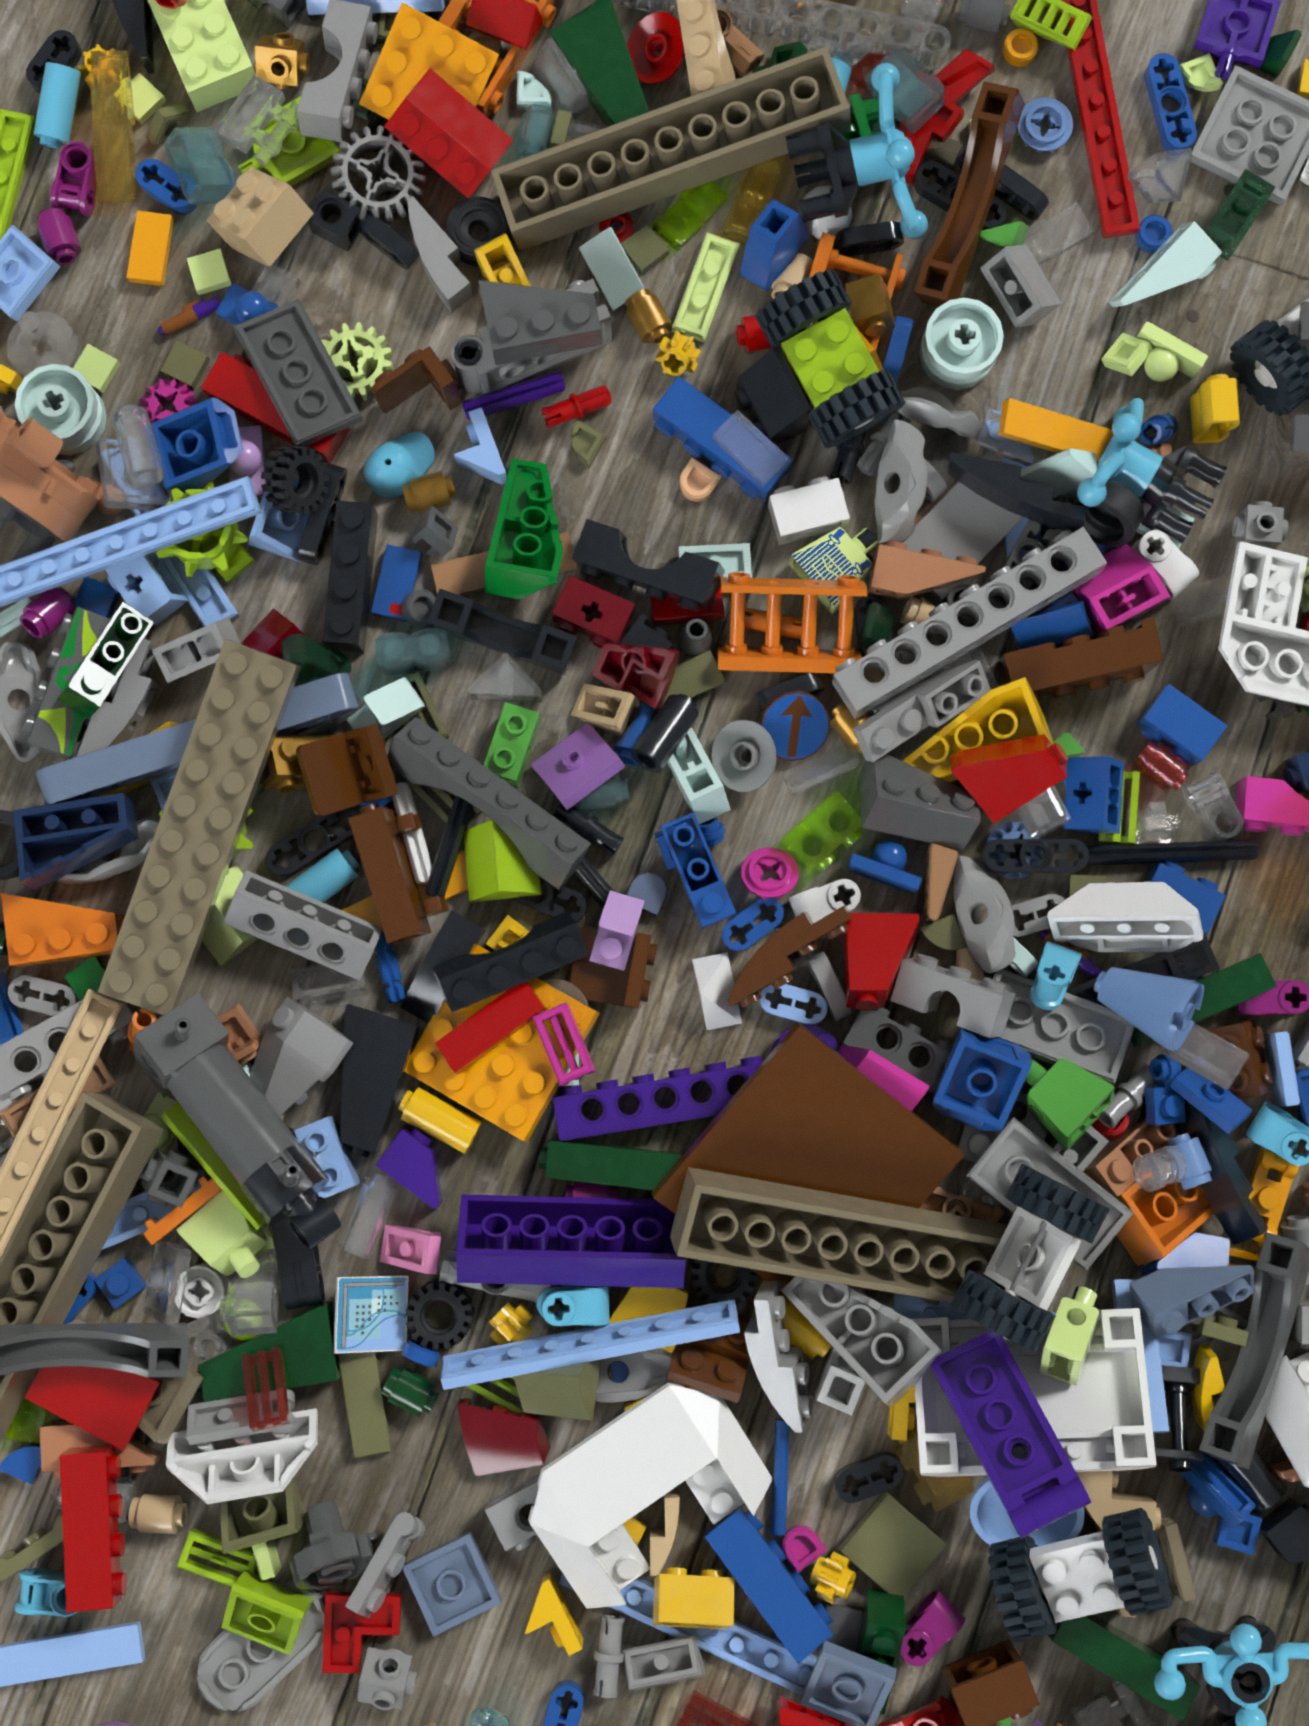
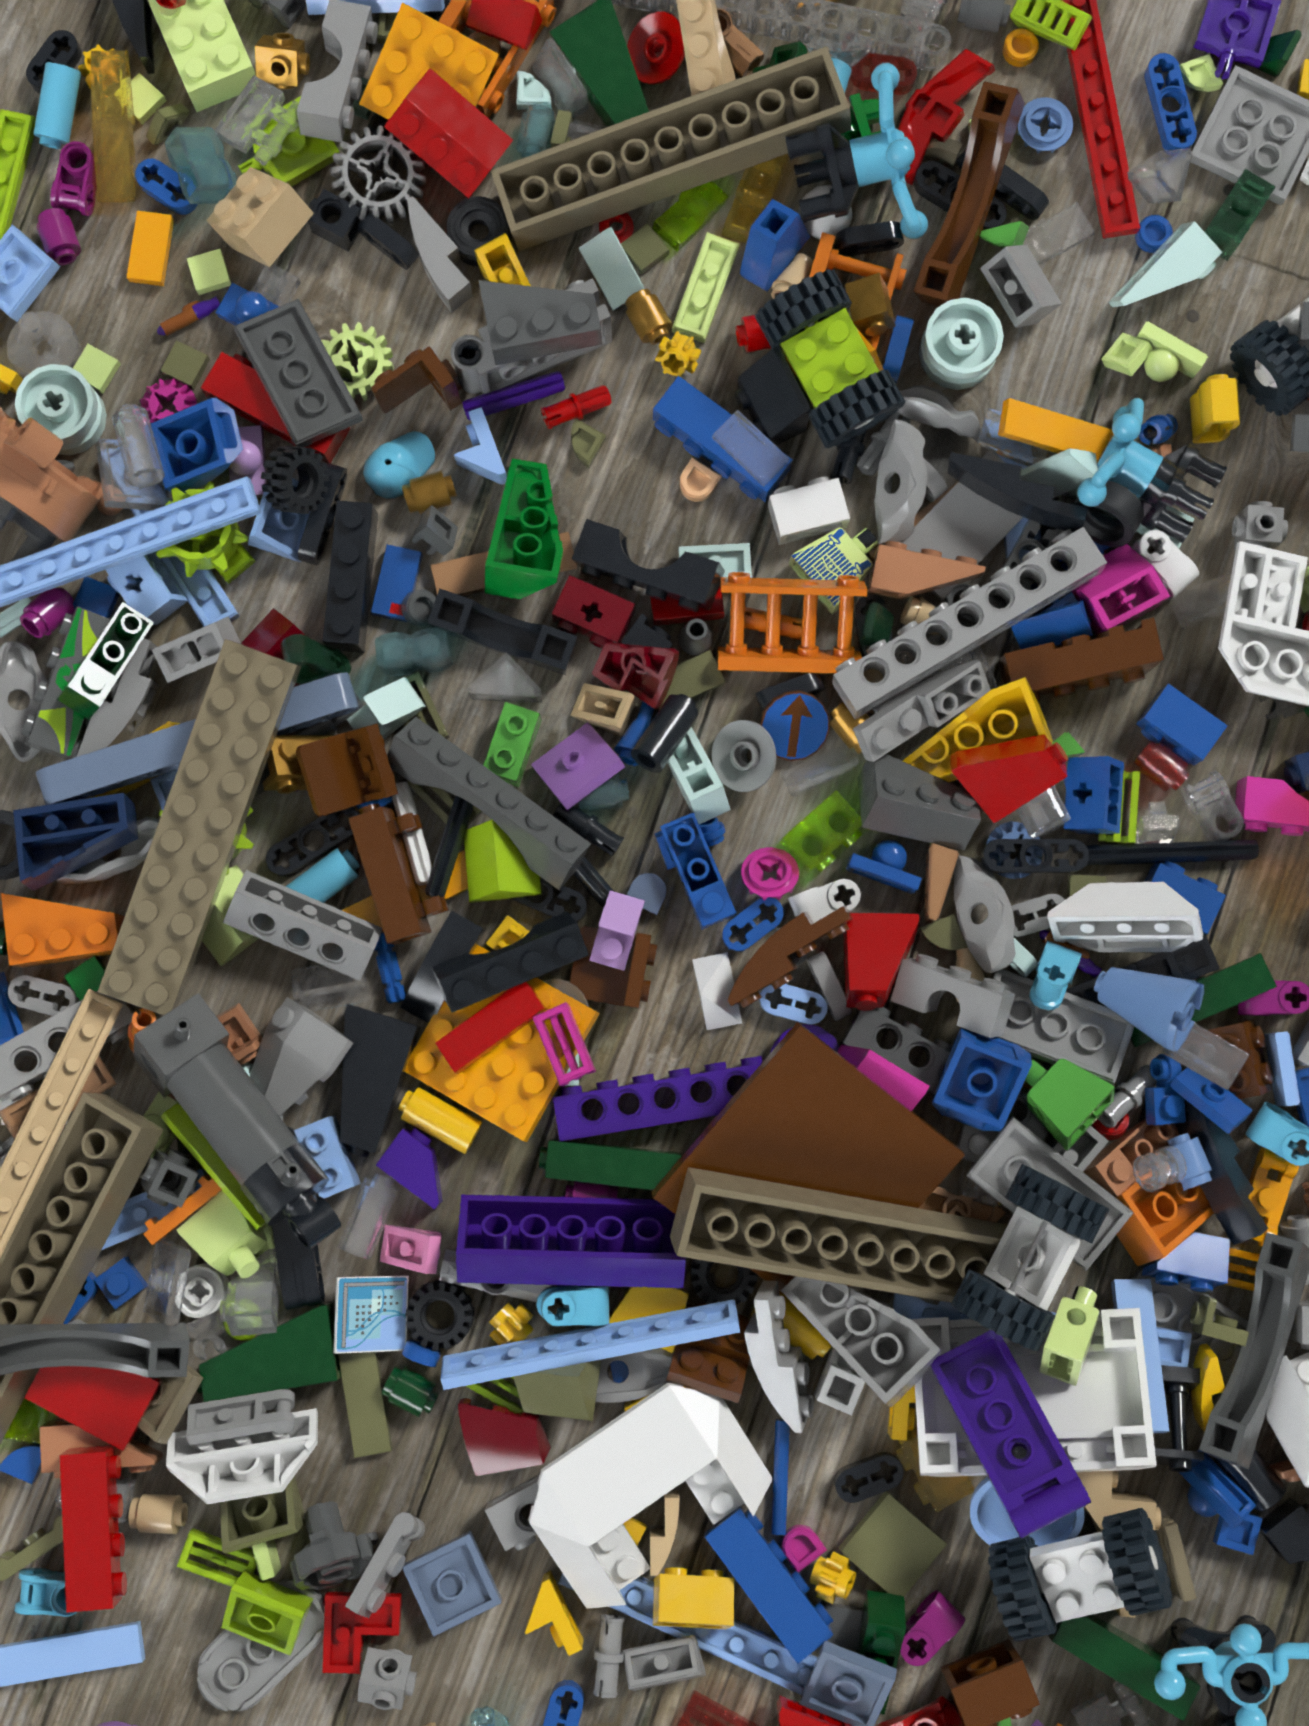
(261, 1359): clear red tile -> none
(916, 95): clear light blue brick -> none
(1185, 1294): sand blue slope -> none

